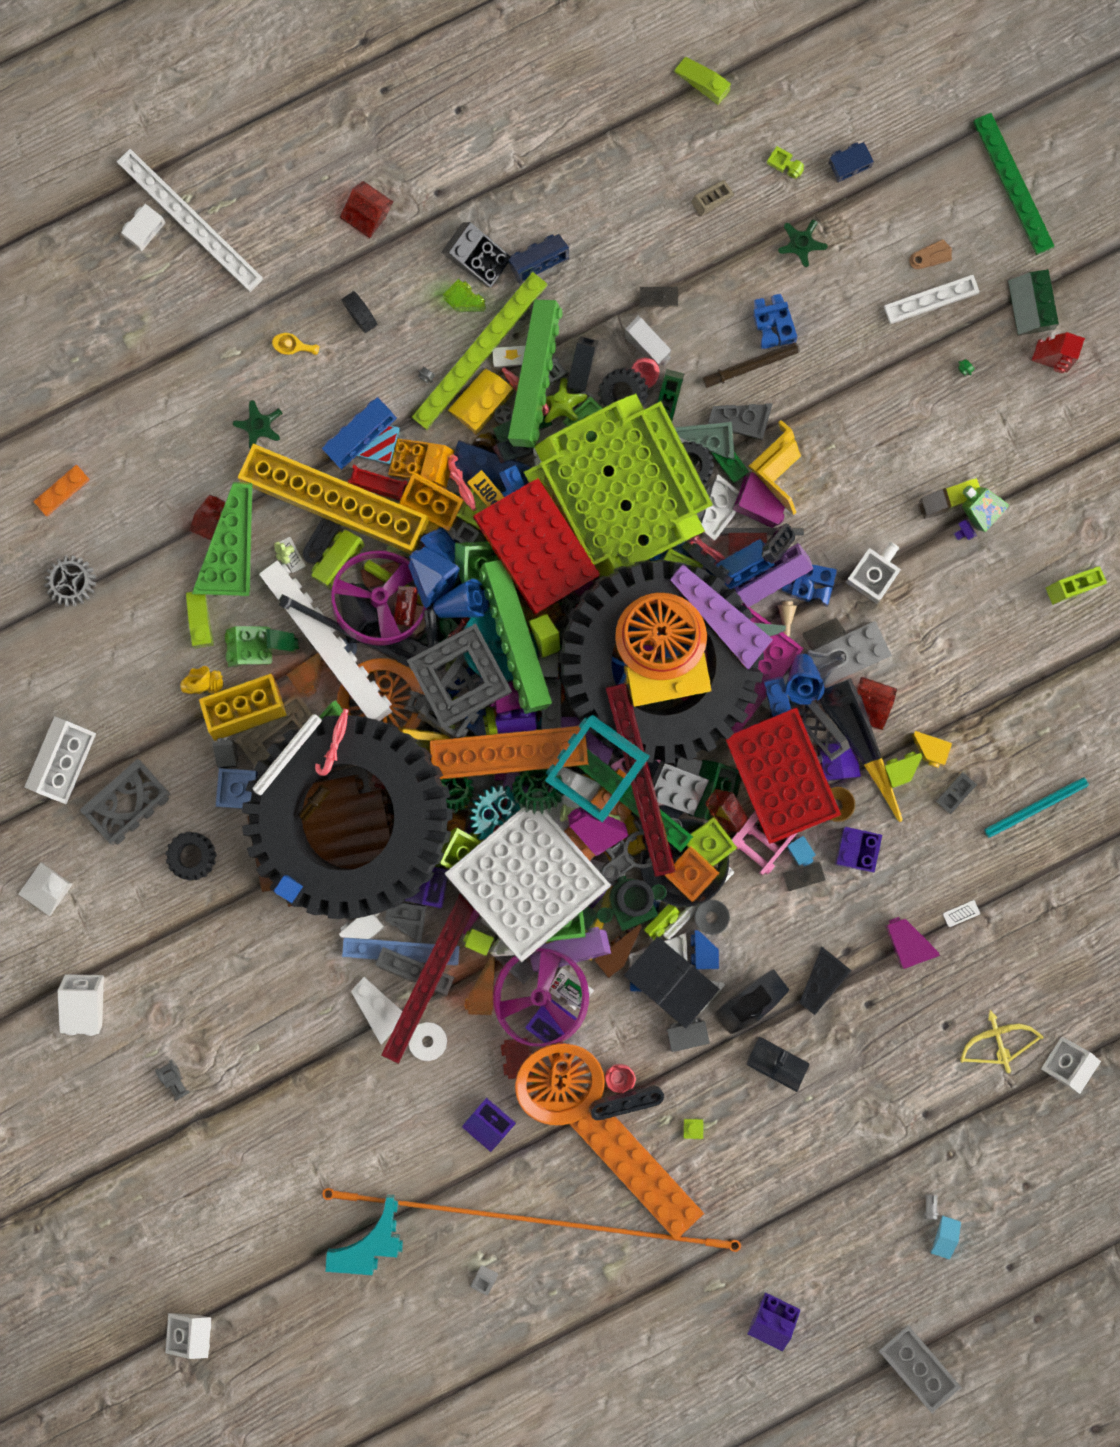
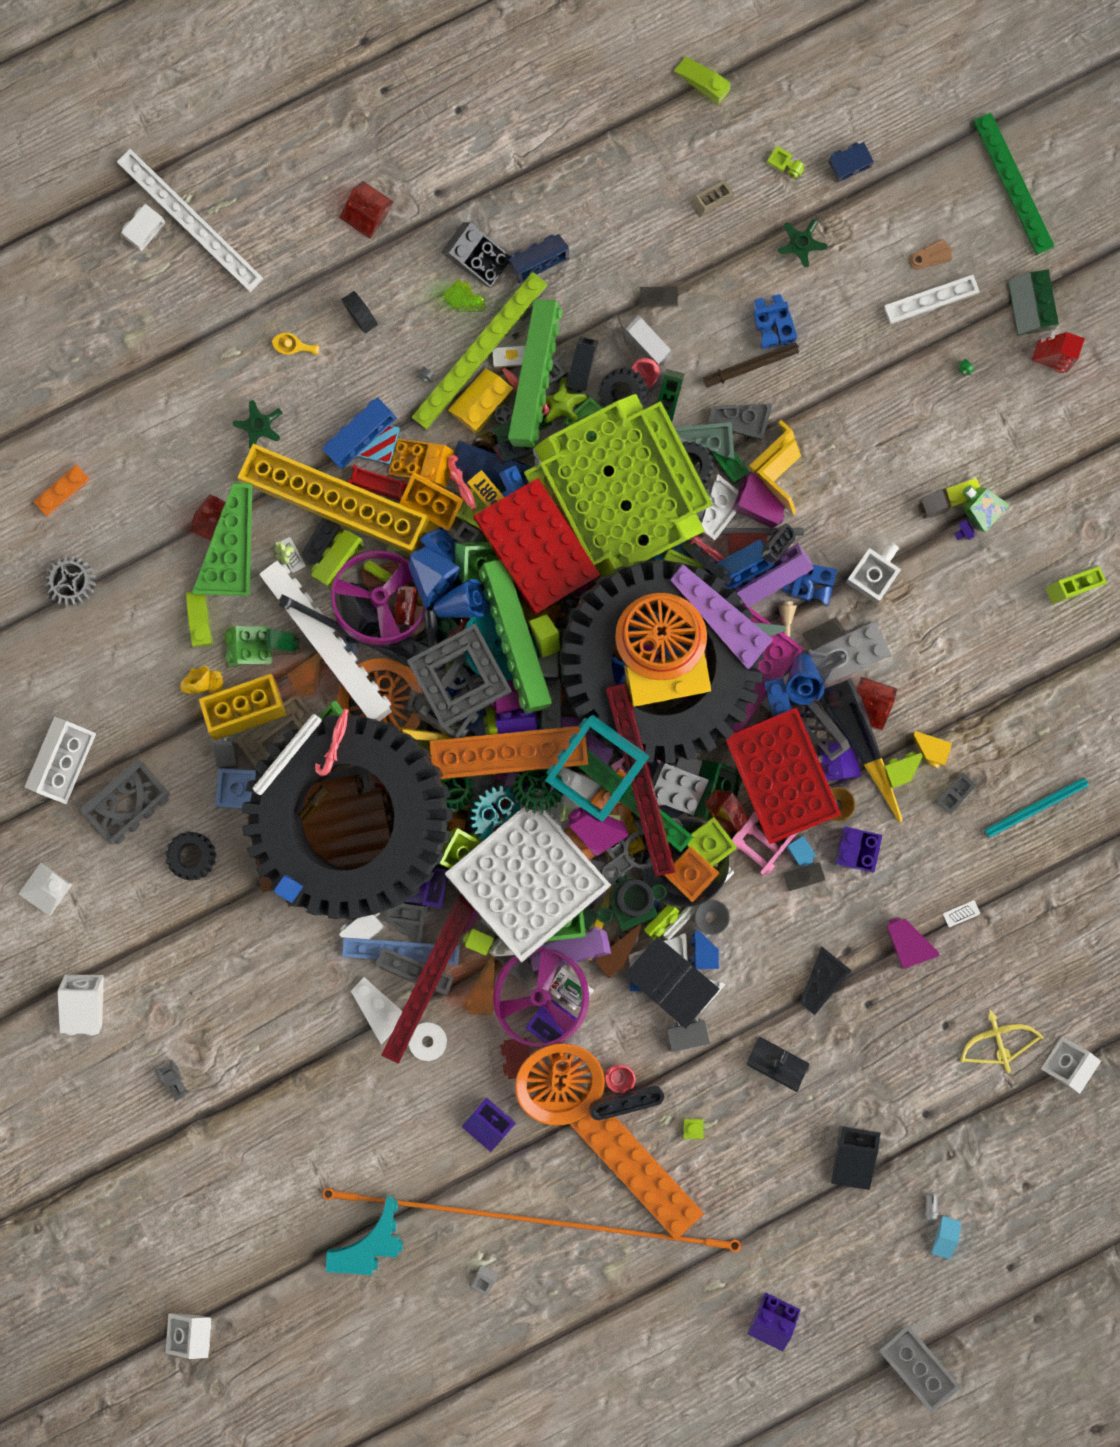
(752, 1002): black piece -> none
(855, 1157): none -> black slope

